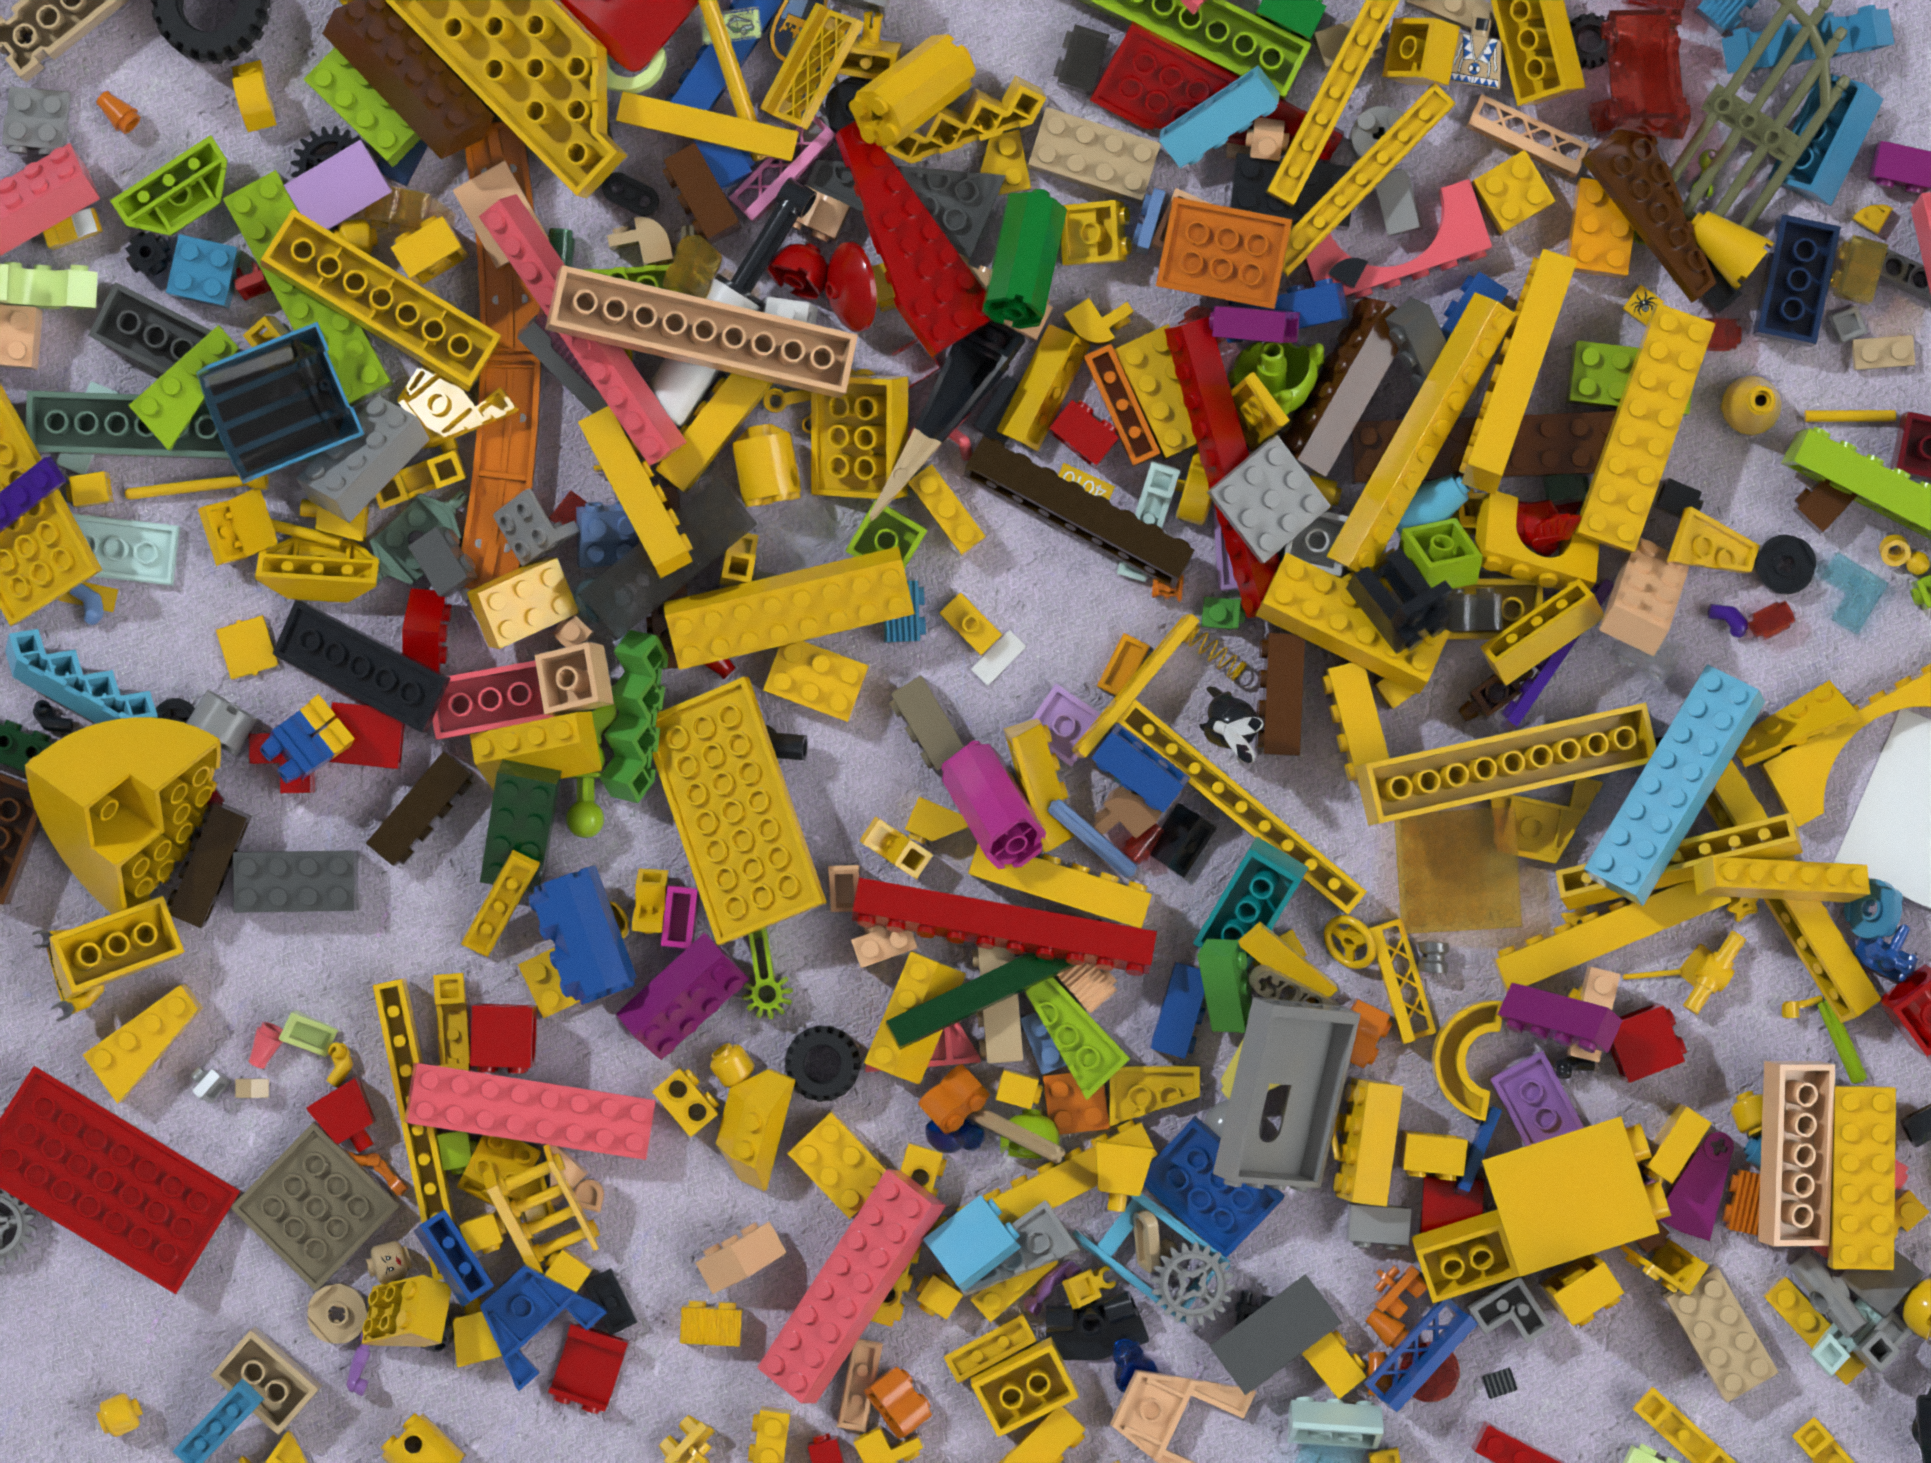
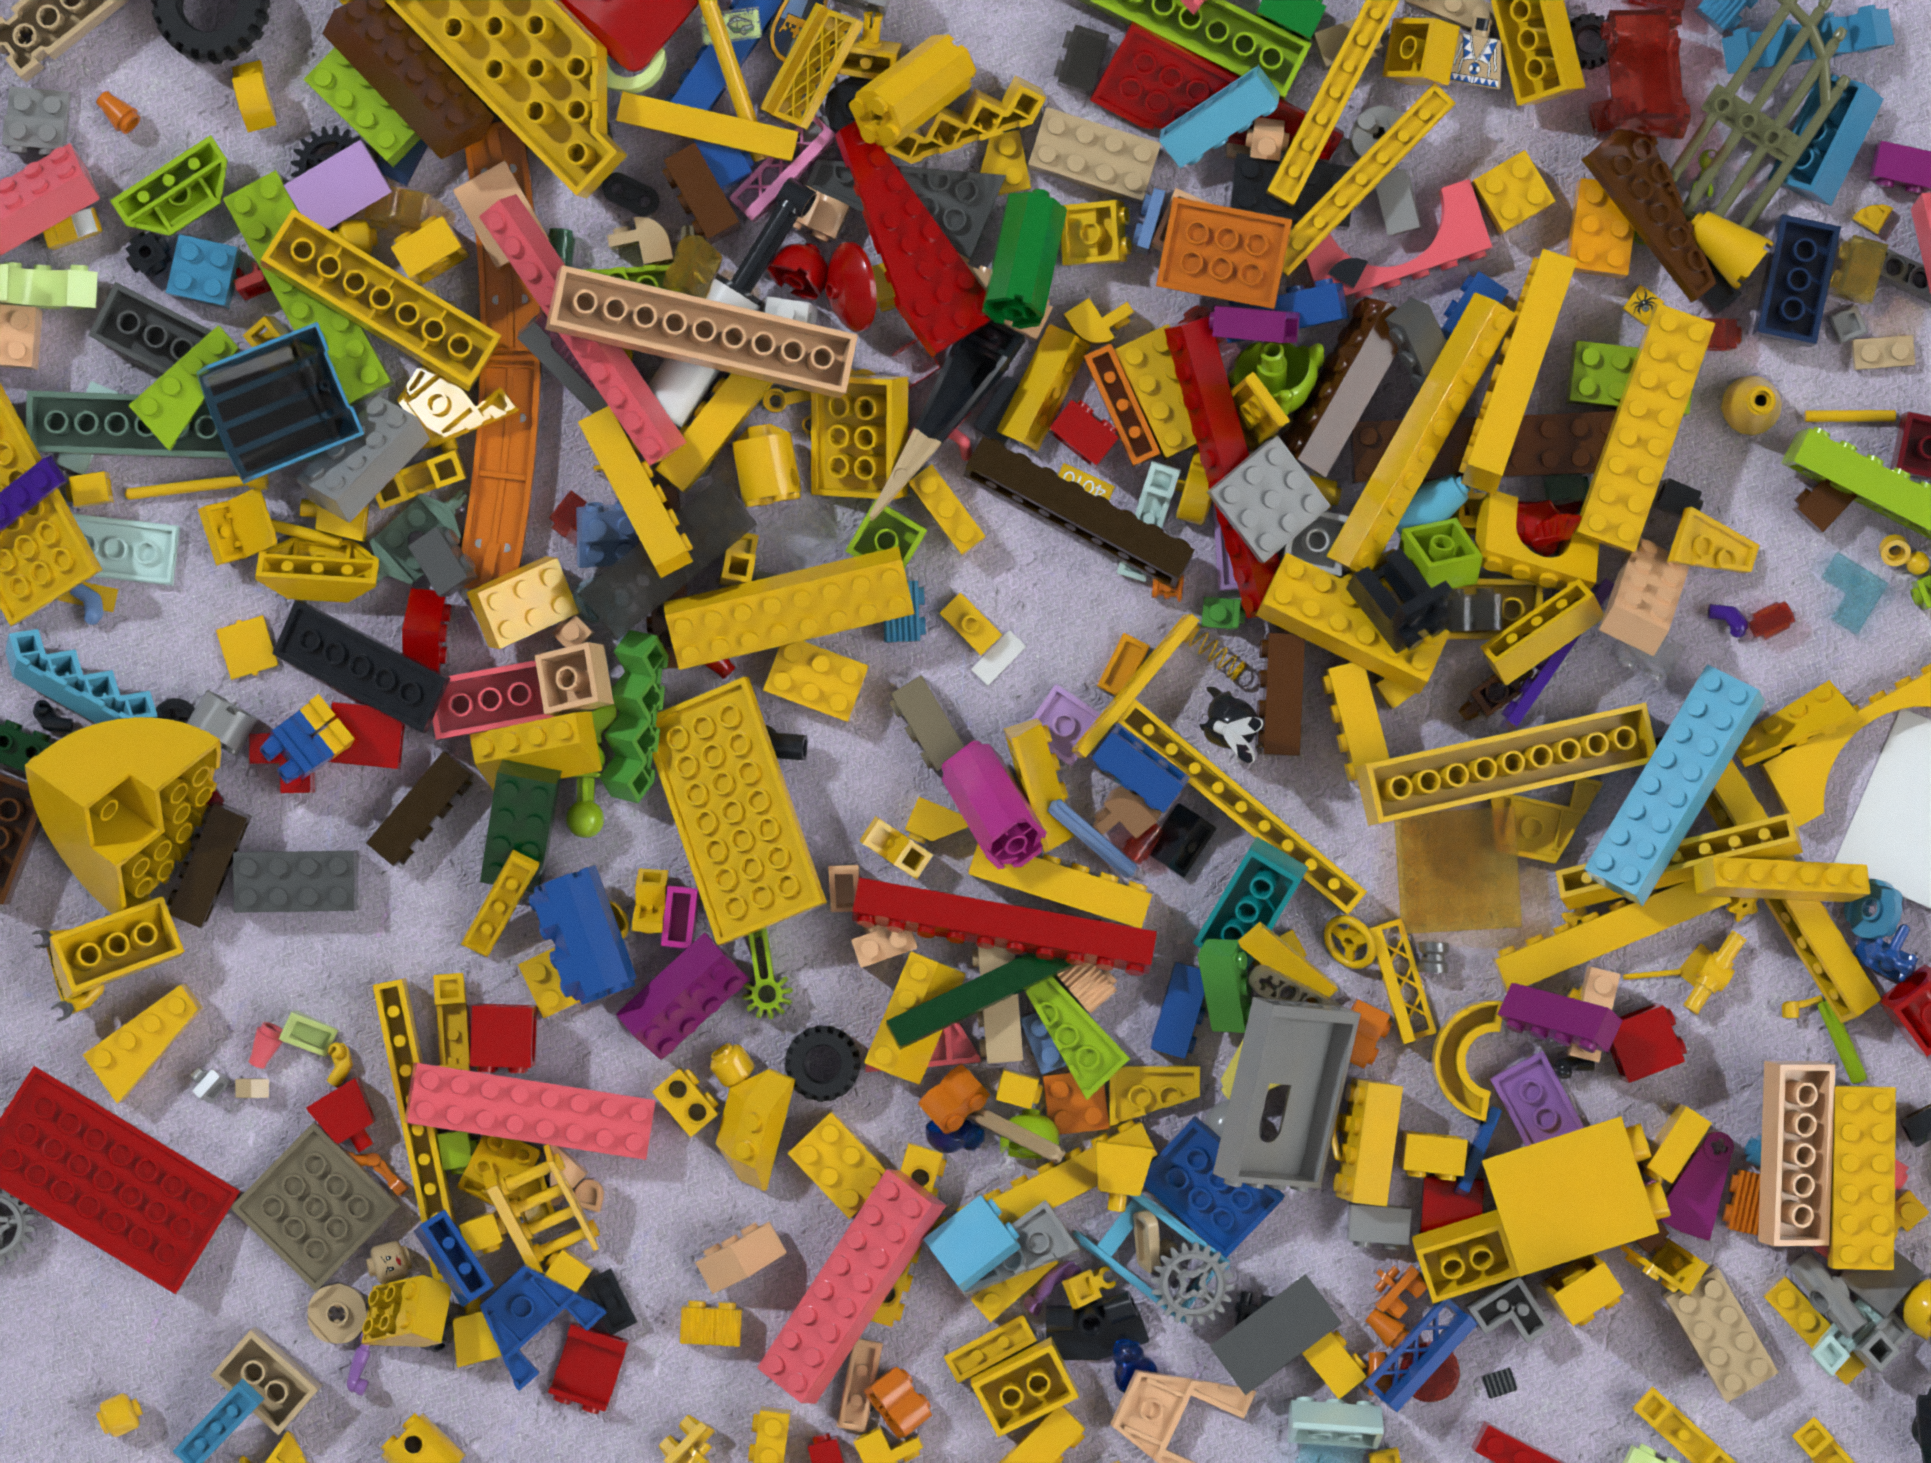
(529, 528): light grey bracket -> none
(938, 1294): yellow brick -> none
(1520, 142): light nougat fence -> none
(1748, 1113): yellow head -> none
(1779, 580): black plate -> none

